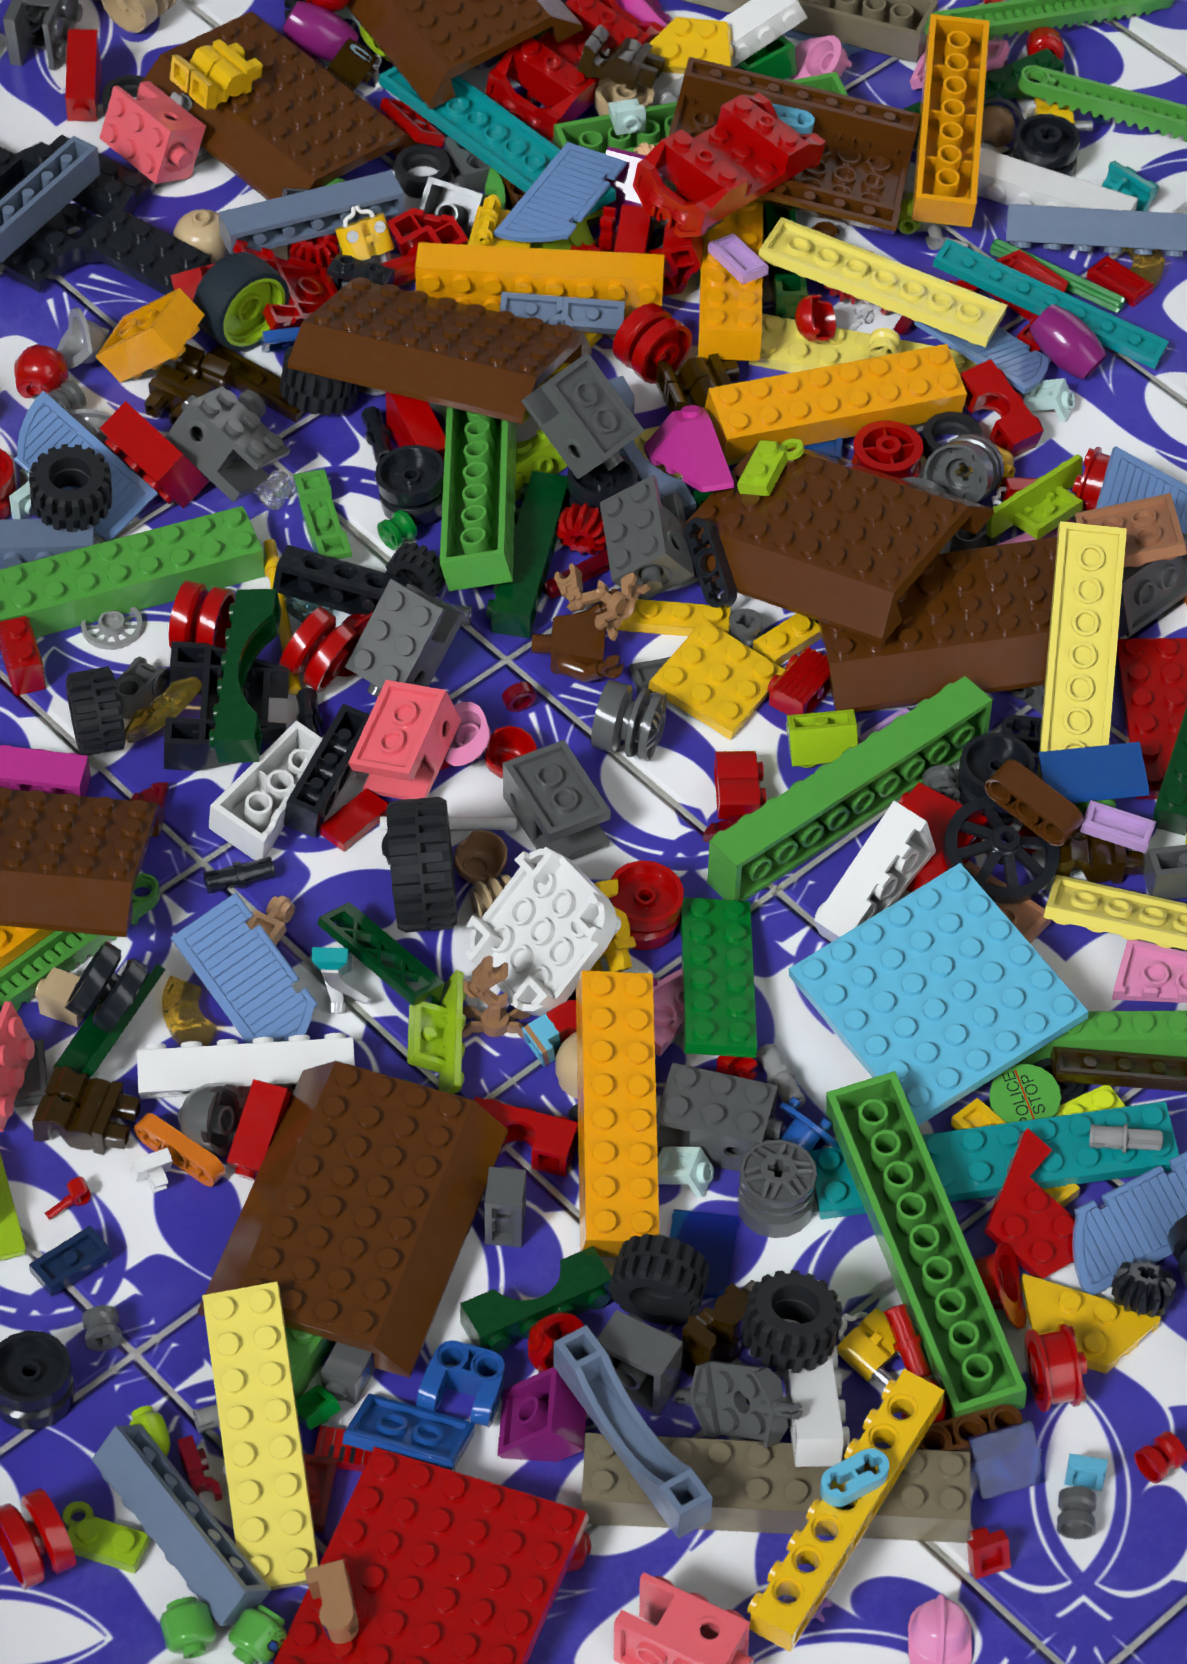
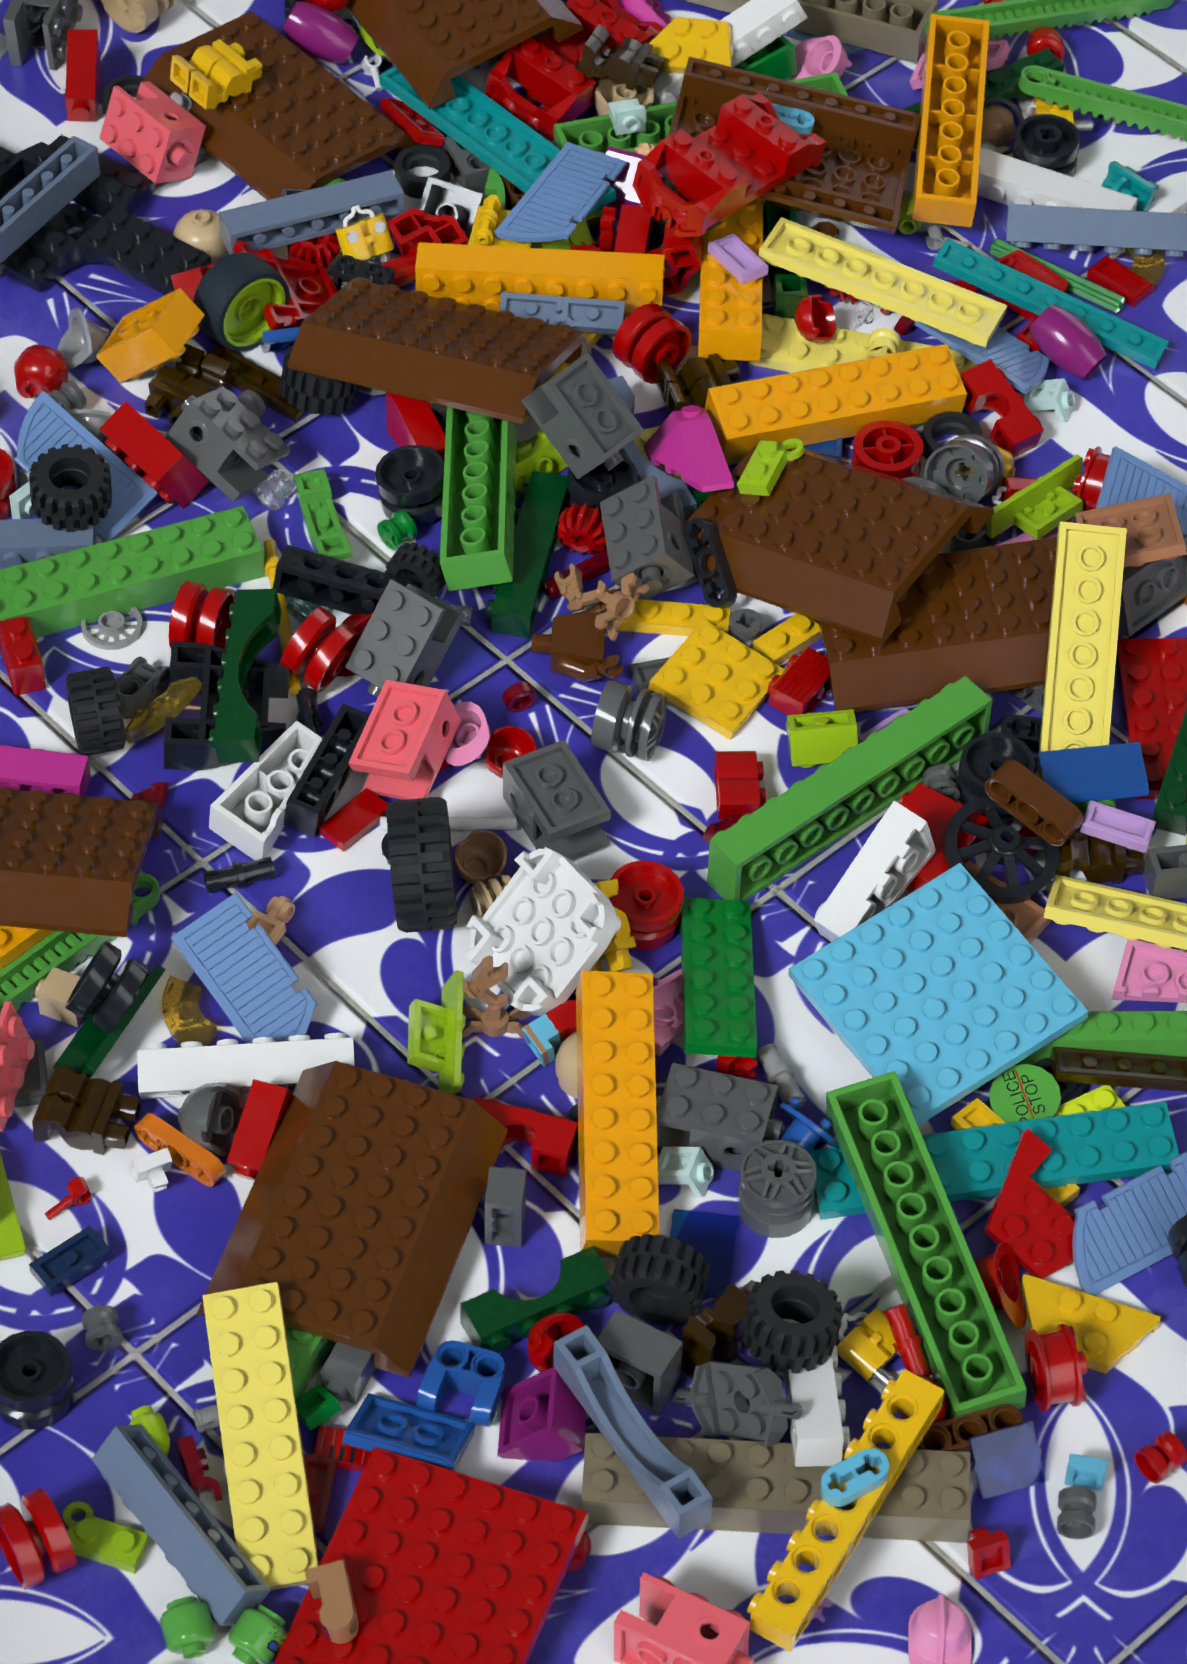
(333, 965): piece -> none
(353, 64): dark brown brick -> none
(376, 433): black pin -> none
(382, 954): dark green fence -> none
(1123, 1138): light grey axle -> none
(1143, 1288): black gear -> none

